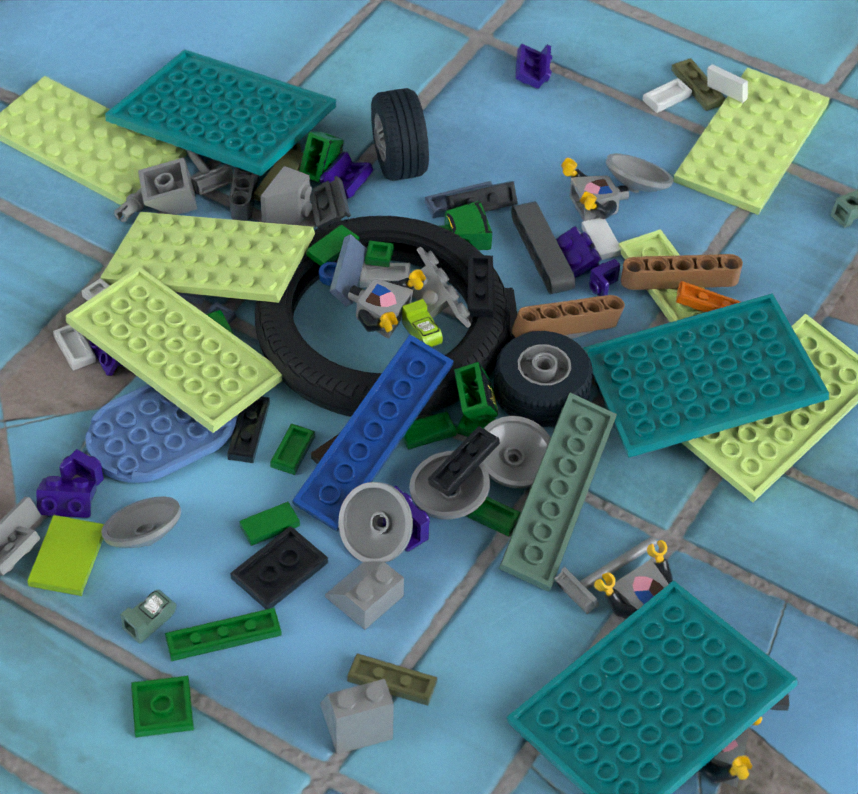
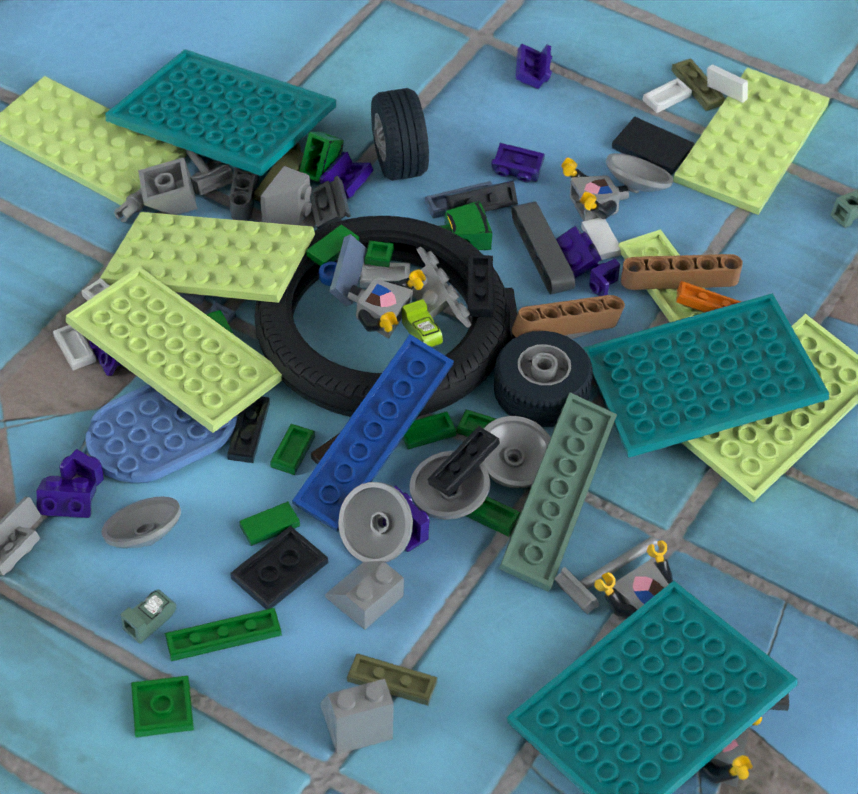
(66, 555): lime tile -> none
(477, 401): green torso -> none
(517, 162): none -> dark purple bracket
(653, 144): none -> black tile

